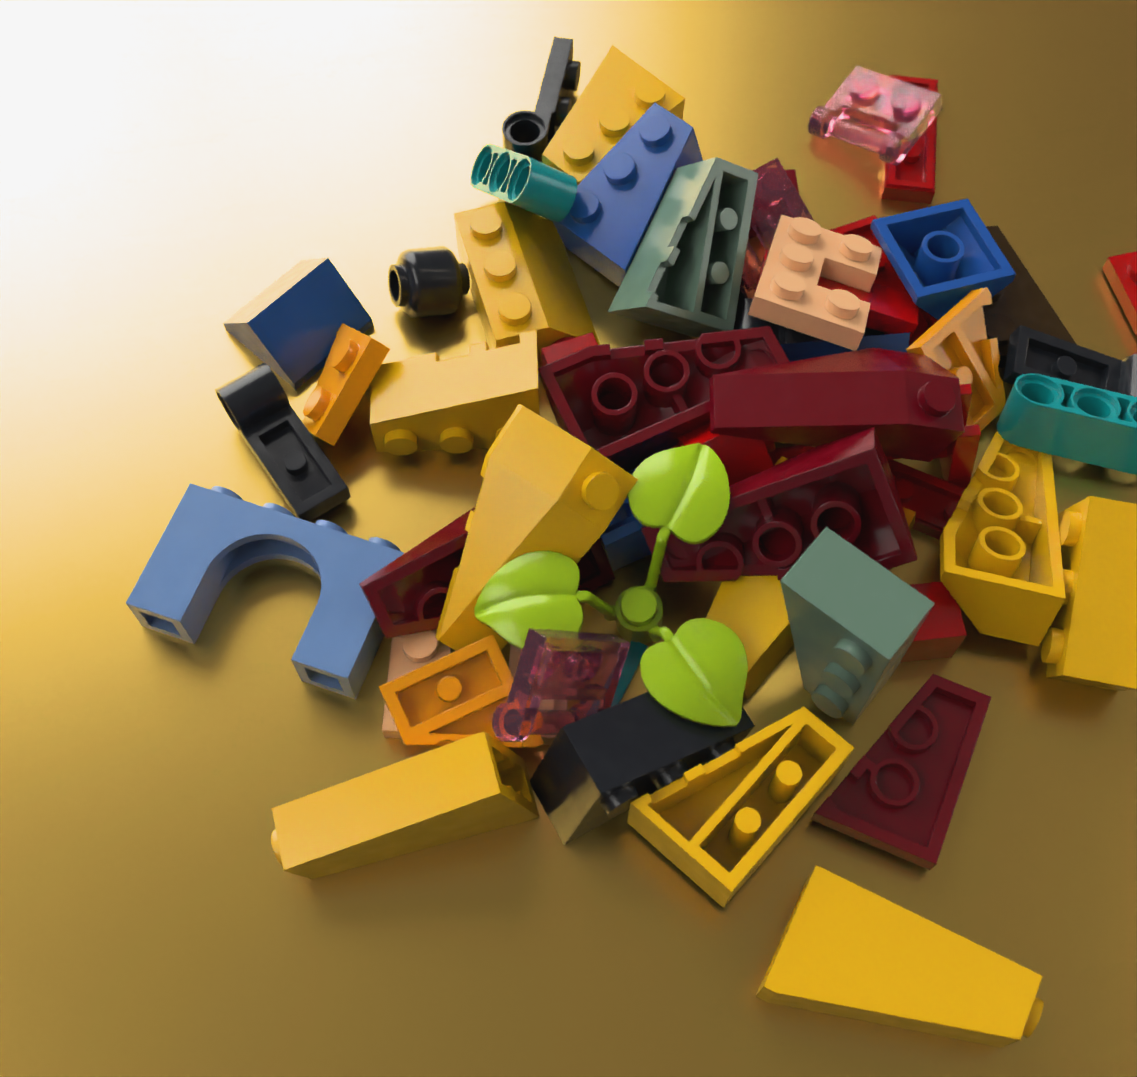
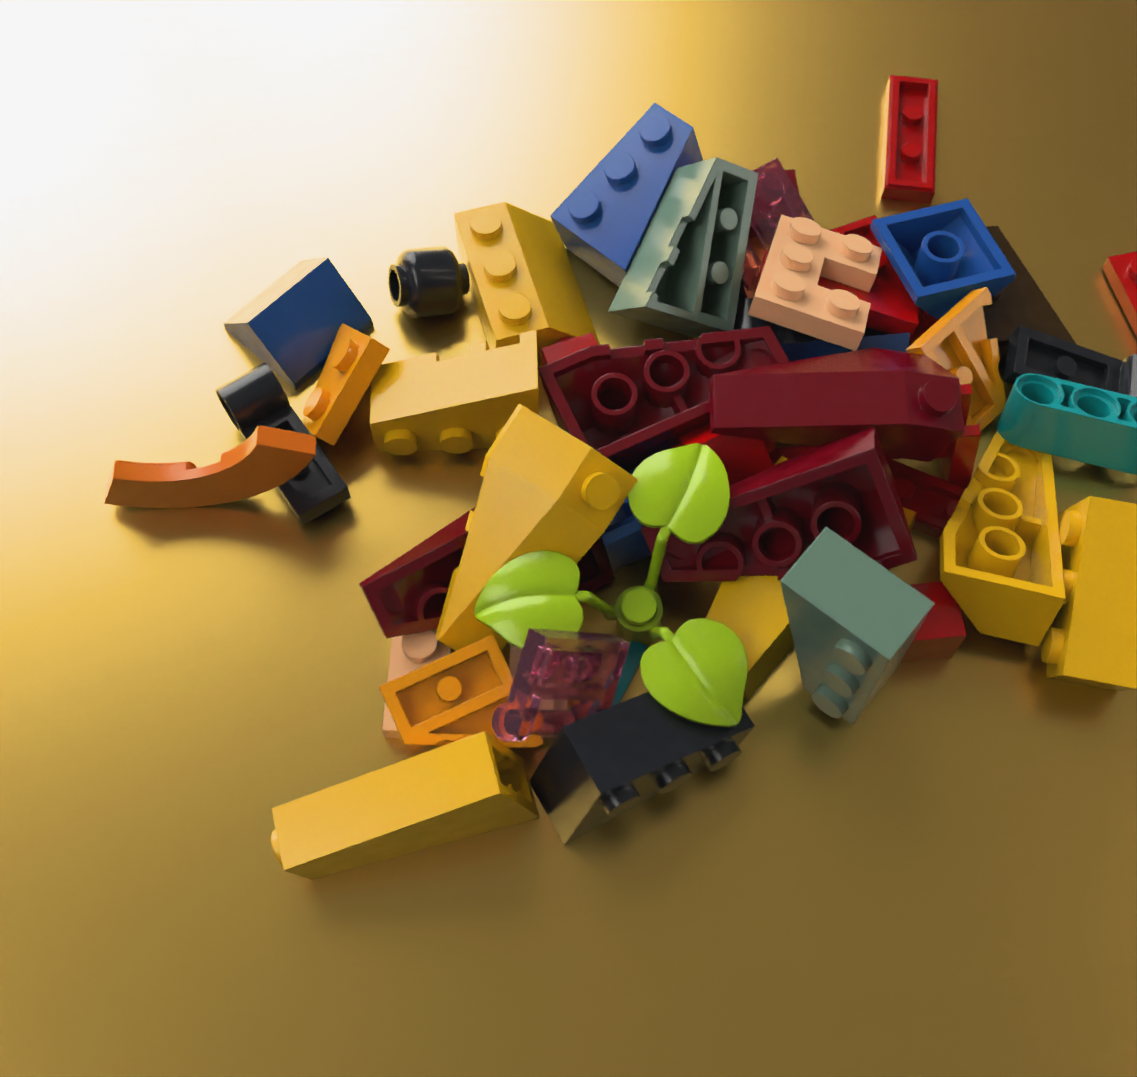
(222, 534): medium blue arch -> none
(252, 468): none -> orange tile
(524, 182): teal beam -> none
(533, 130): black plate -> none
(606, 112): yellow wedge -> none
(739, 806): yellow wedge -> none
(879, 103): clear pink plate -> none
(893, 968): yellow slope -> none
(912, 775): dark red wing -> none

